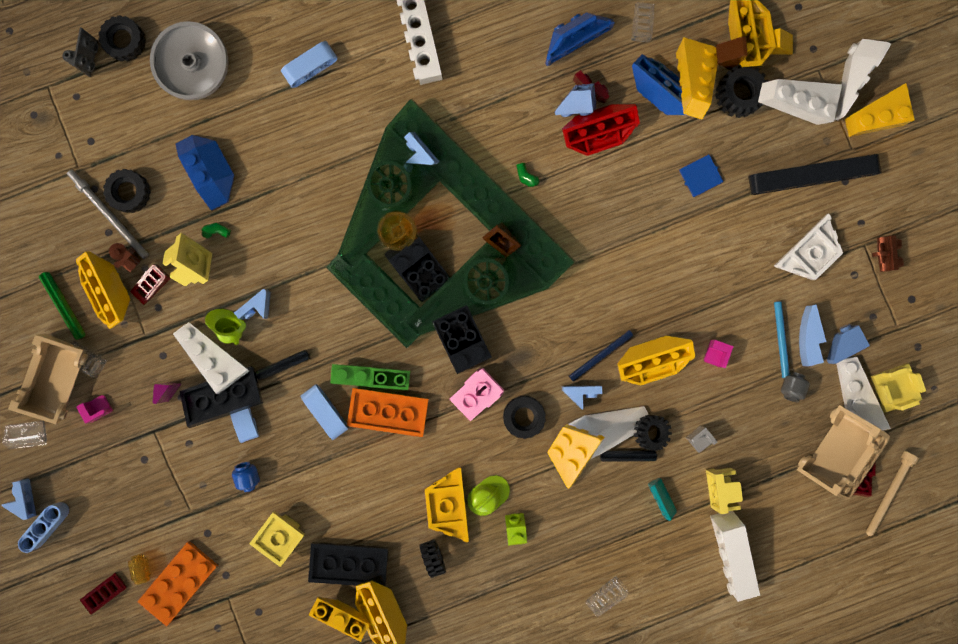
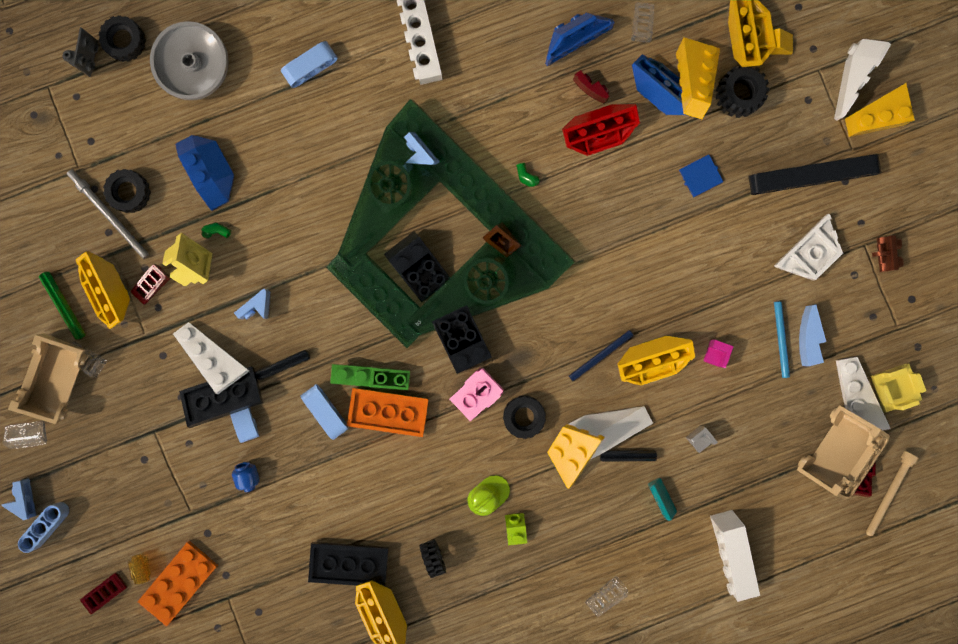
(94, 409): dark pink panel -> none
(123, 256): copper hips -> none
(164, 392): magenta slope -> none
(225, 325): lime piece -> none
(278, 538): light yellow panel -> none
(340, 617): yellow slope -> none
(396, 230): clear yellow cylinder -> none
(447, 506): yellow wing -> none
(576, 393): light blue slope -> none
(578, 101): medium blue slope -> none
(662, 432): black tyre -> none
(722, 491): light yellow panel -> none
(731, 52): reddish brown slope -> none
(795, 387): dark grey head -> none
(803, 99): white wedge -> none
(846, 343): medium blue slope -> none

